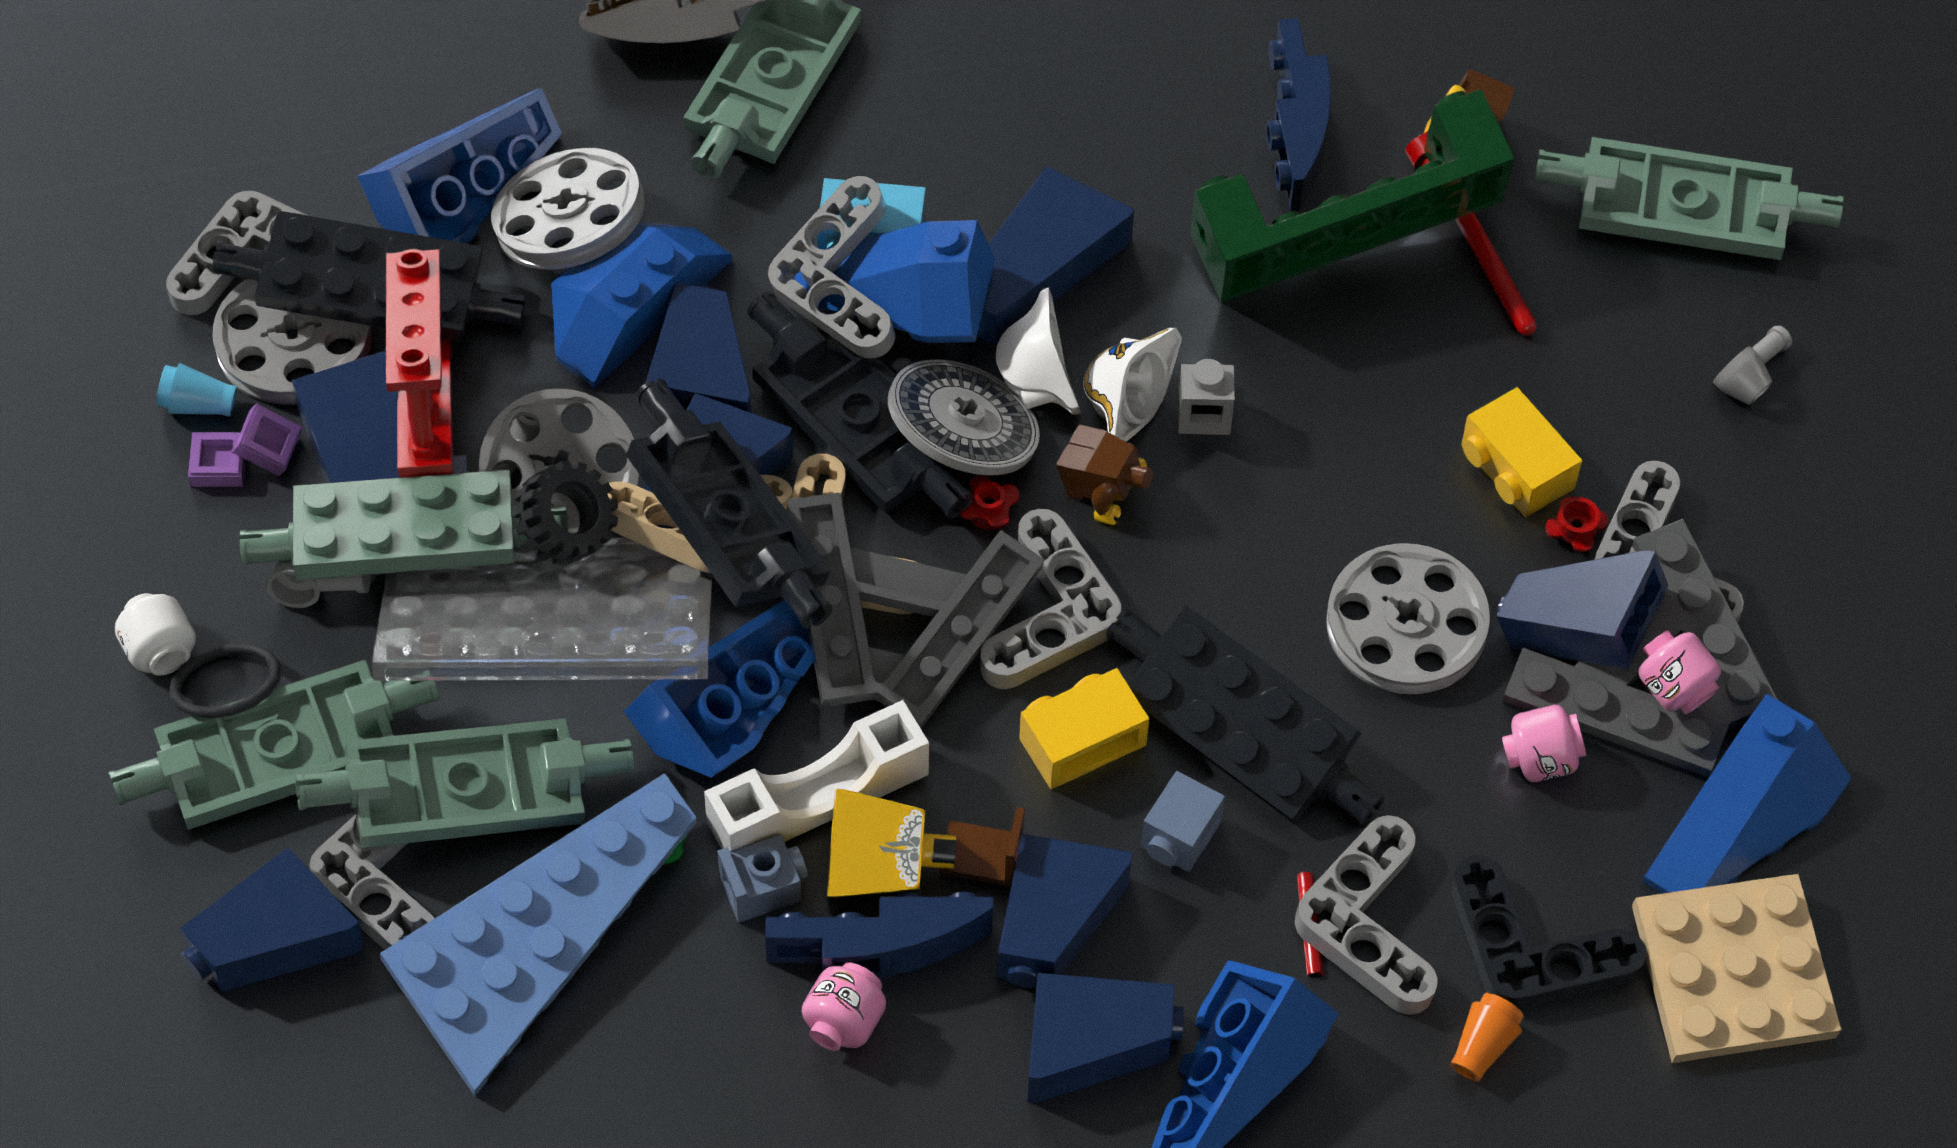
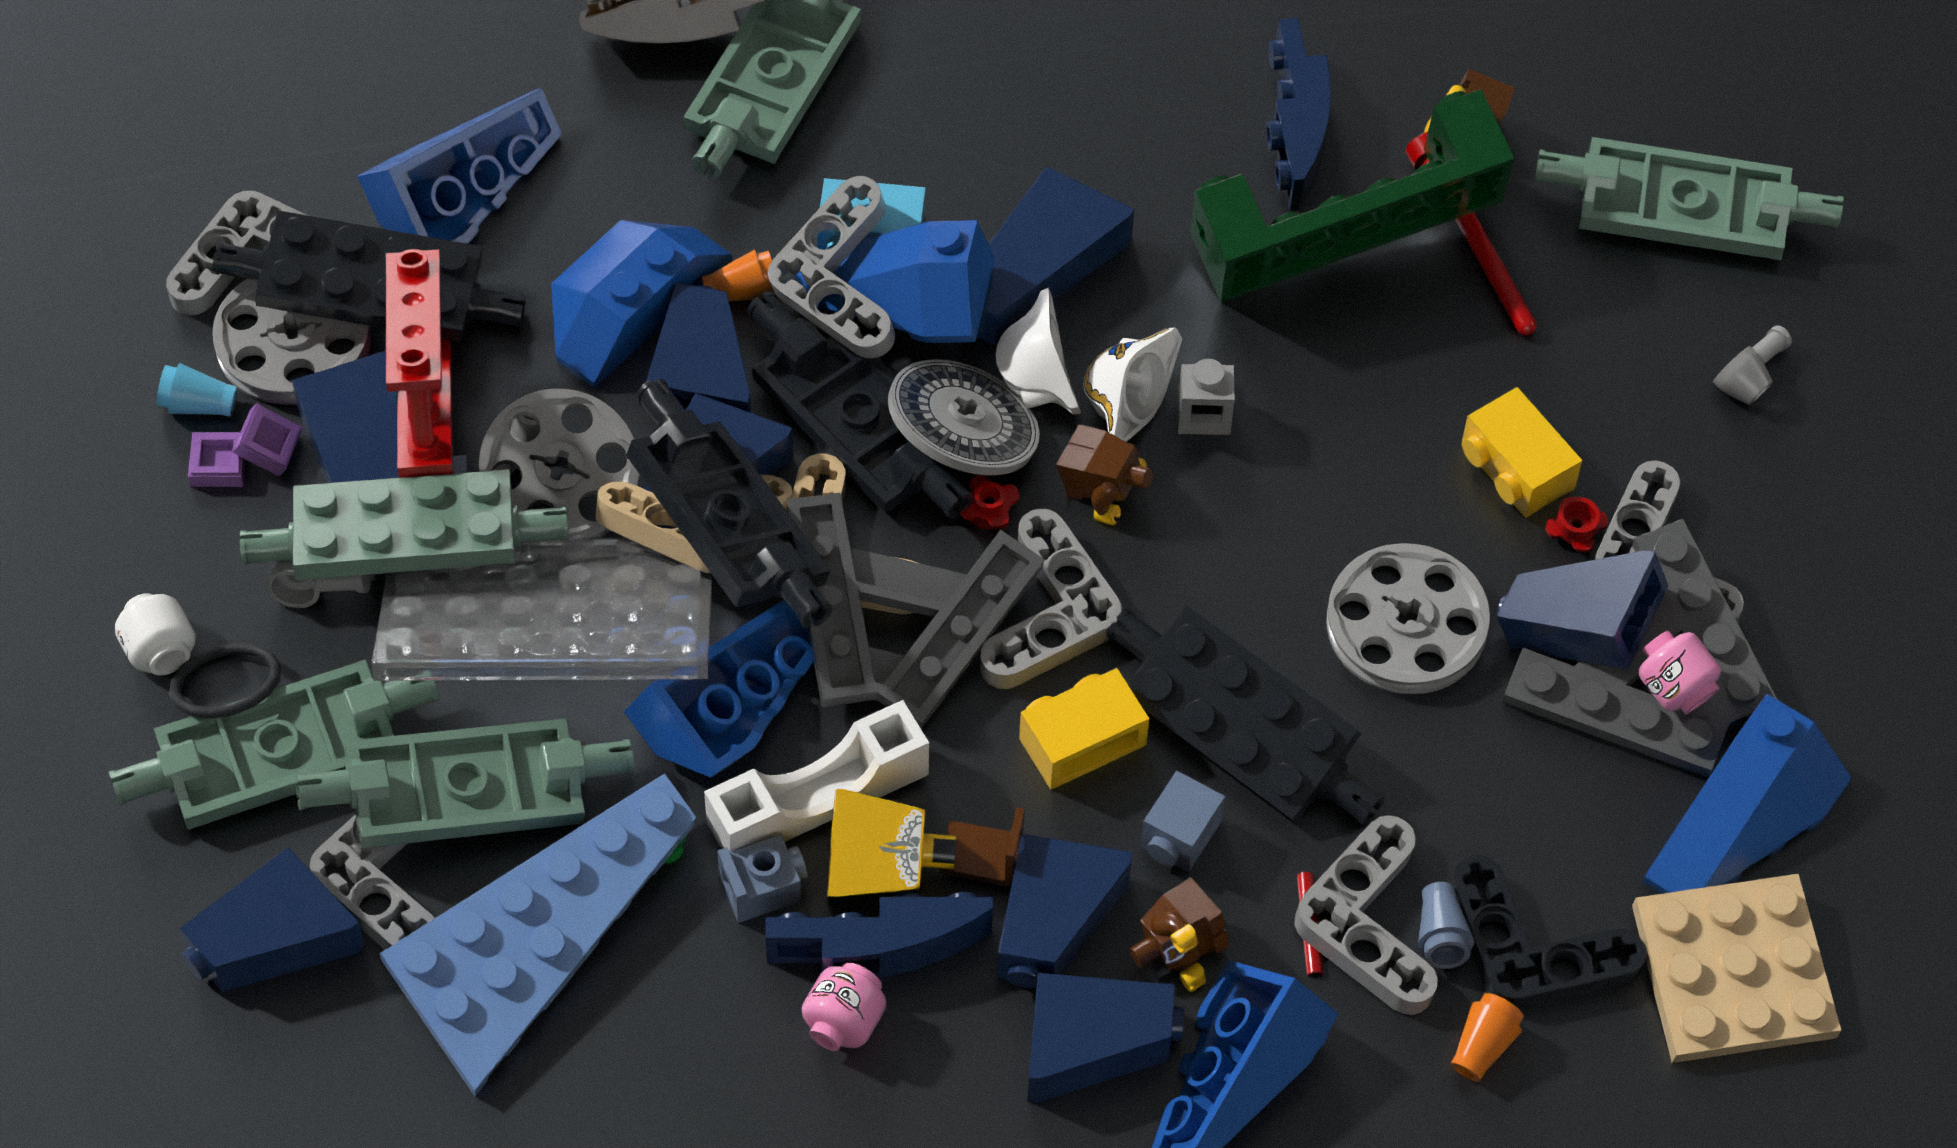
(538, 520): black tyre -> none
(568, 208): light grey wedge -> none
(743, 277): none -> orange cone
(1181, 930): none -> reddish brown piece
(1443, 928): none -> sand blue cone
(1545, 743): bright pink head -> none

